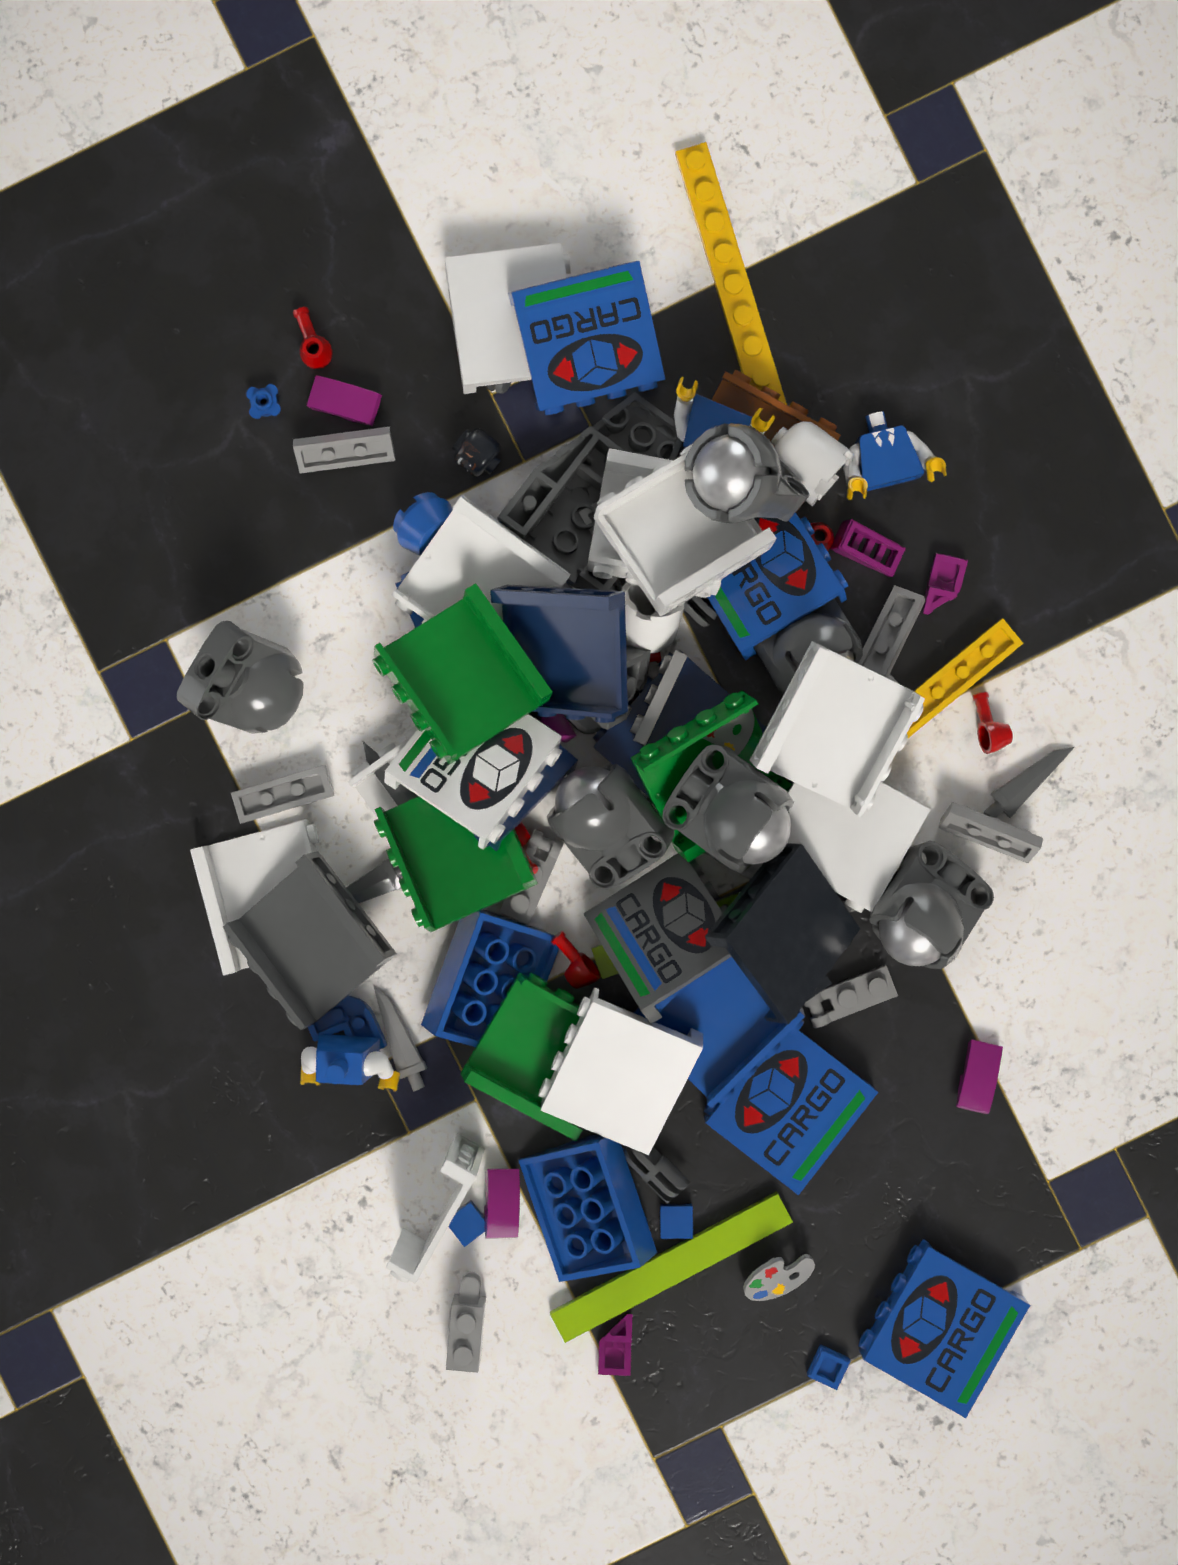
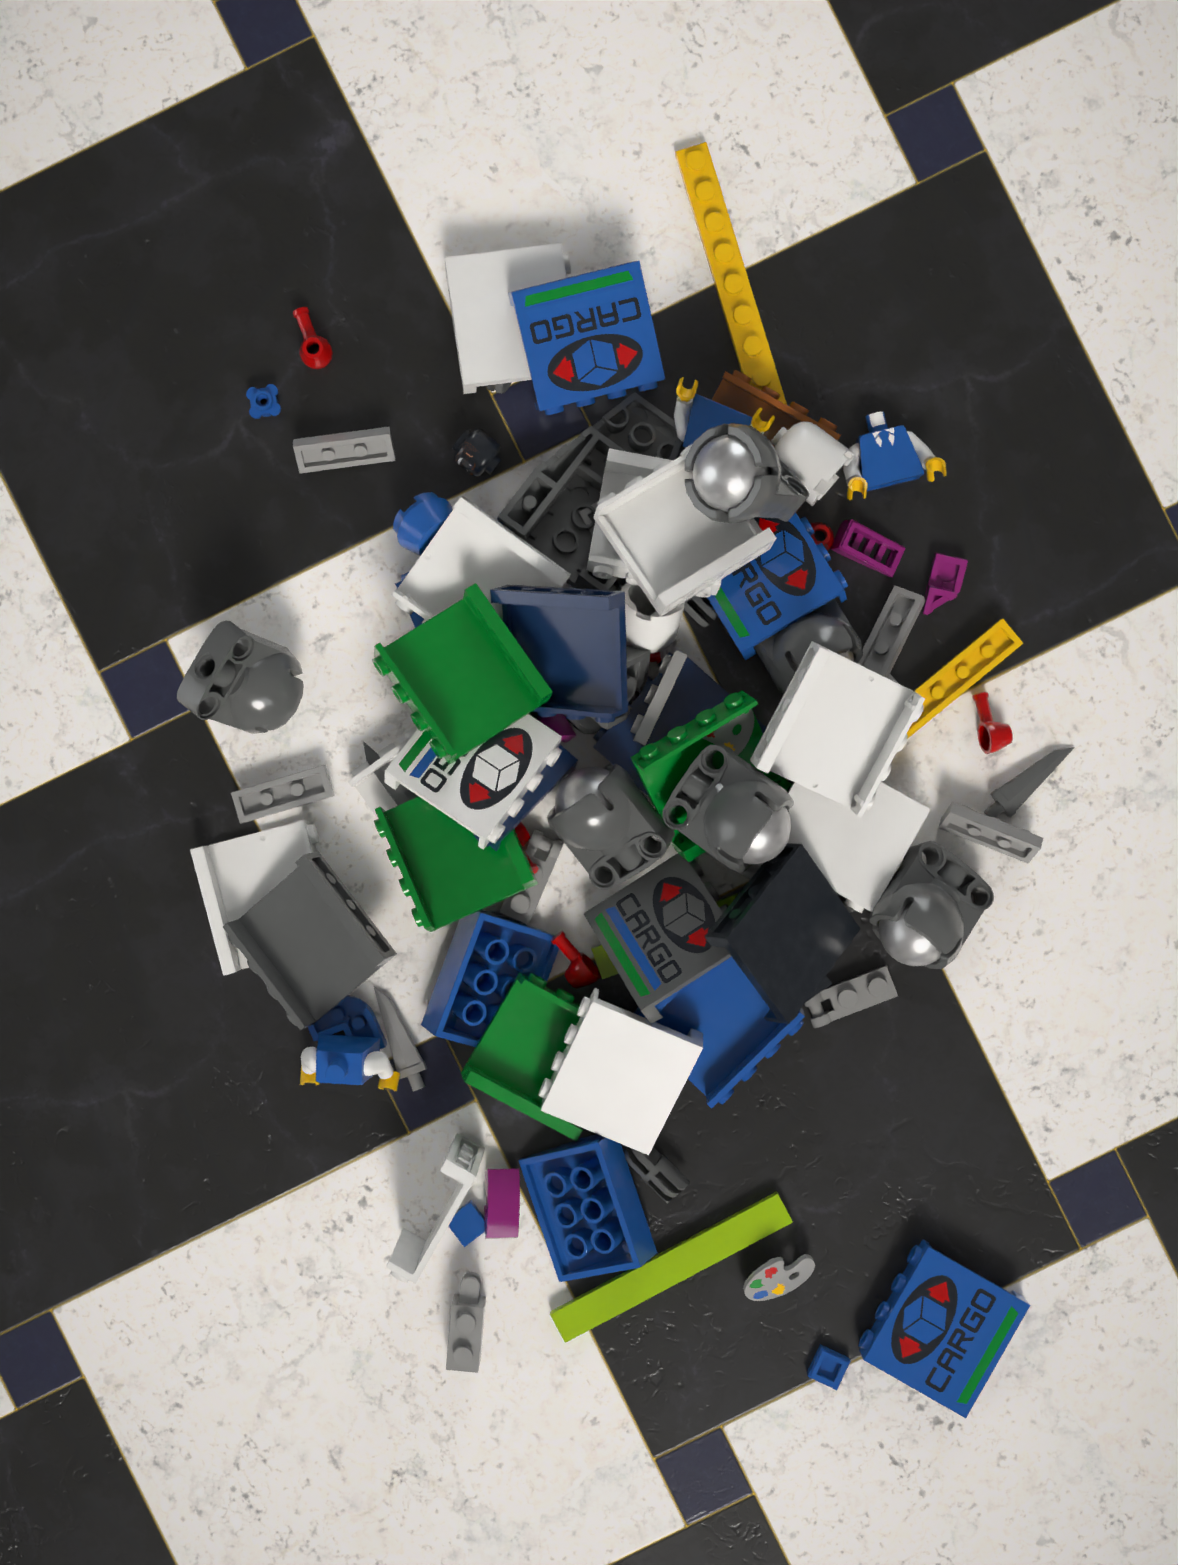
(344, 400): magenta slope -> none
(376, 882): dark grey bar -> none
(616, 1349): magenta slope -> none
(676, 1221): blue tile -> none
(792, 1110): panel -> none
(979, 1076): magenta slope -> none

